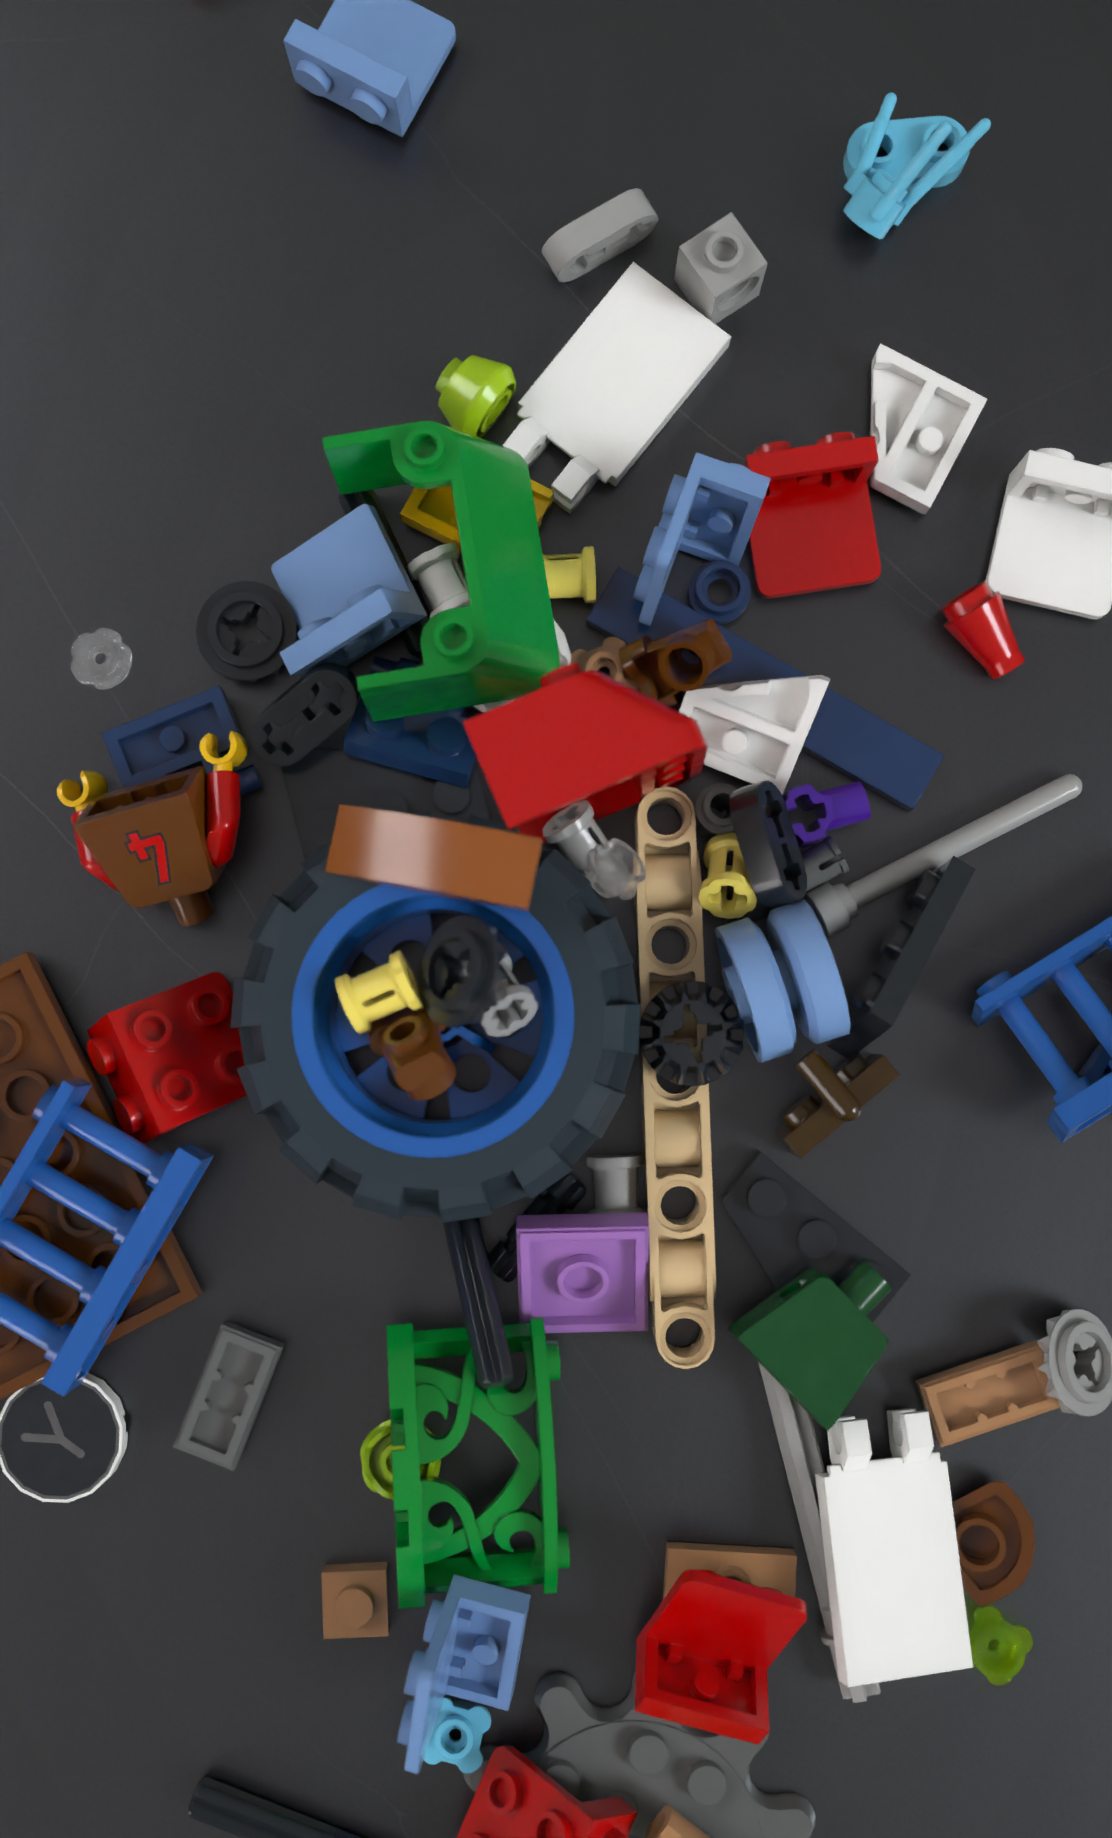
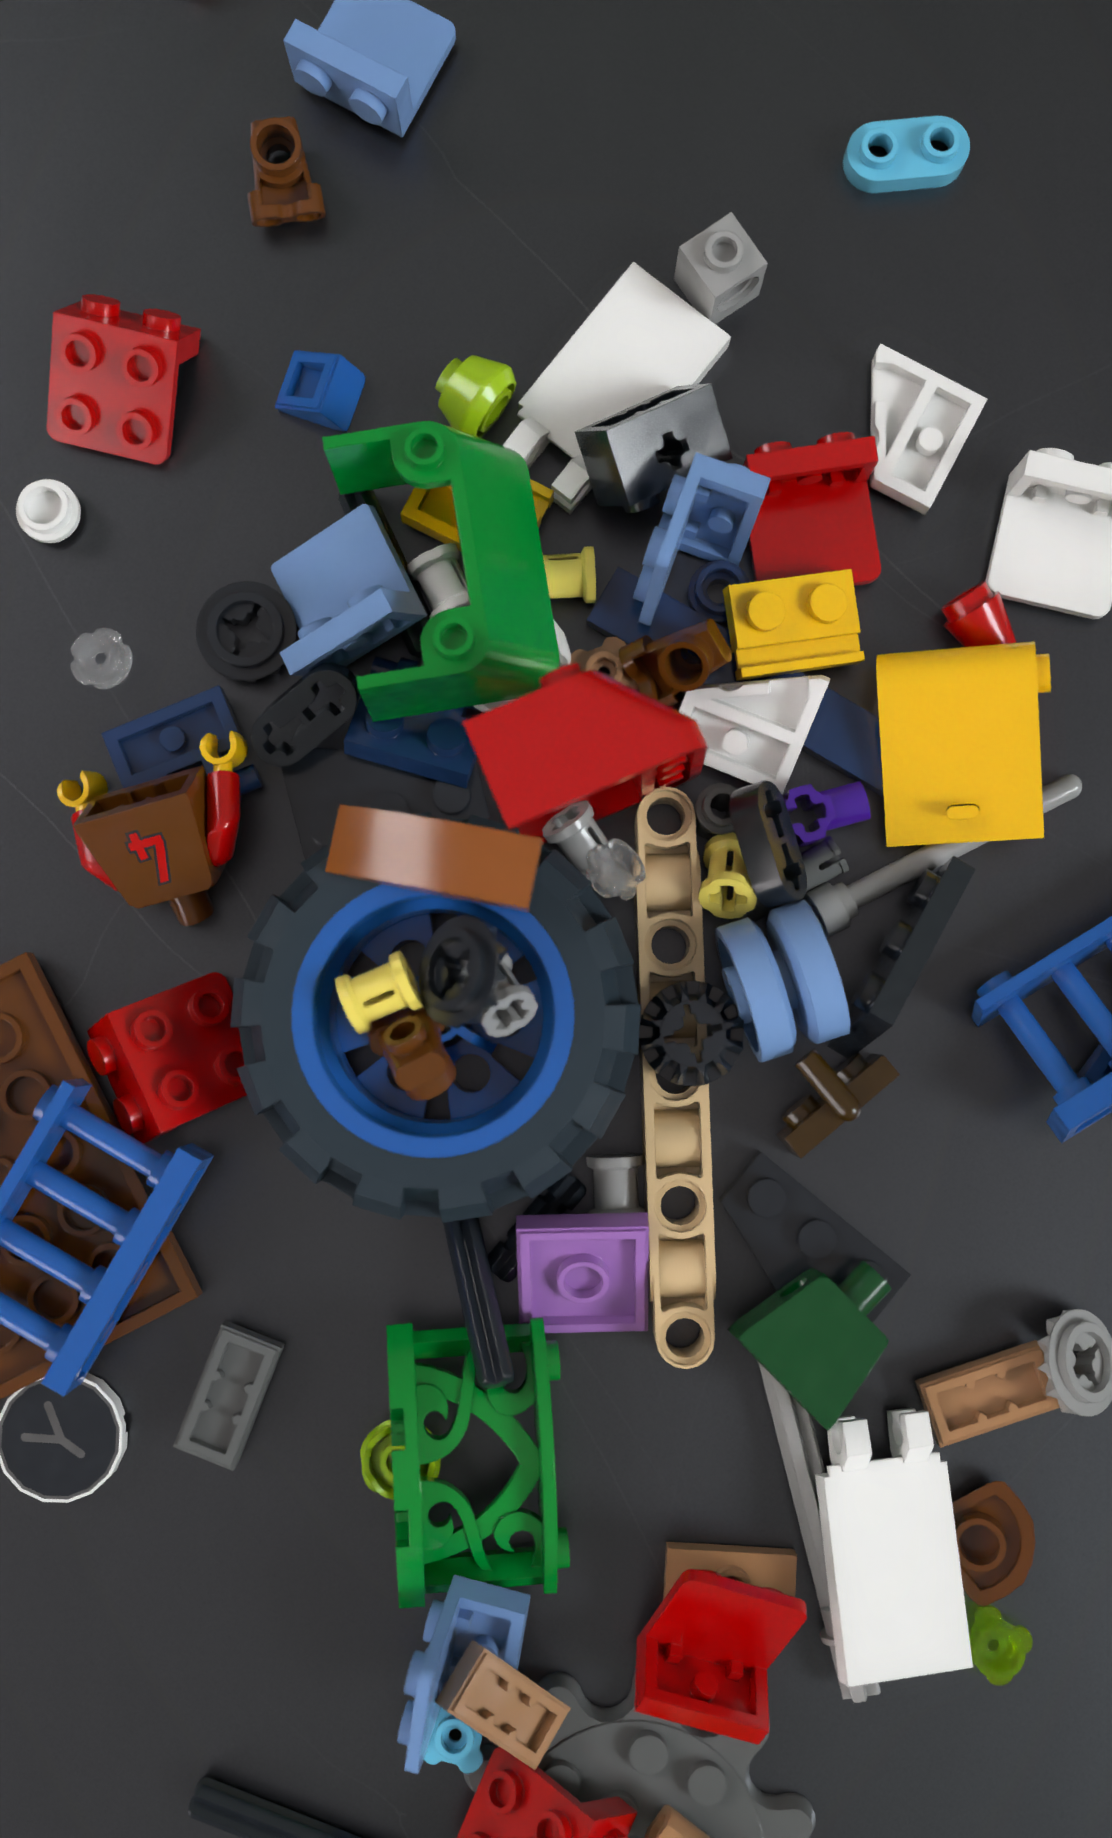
(48, 511): none -> white plate
(116, 377): none -> red bracket
(283, 189): none -> reddish brown plate
(321, 389): none -> blue slope
(356, 1600): medium nougat plate -> none
(502, 1704): none -> medium nougat plate
(600, 235): light grey beam -> none
(644, 446): none -> brick
(793, 624): none -> yellow plate
(885, 199): medium azure plant -> none
(962, 733): none -> yellow door

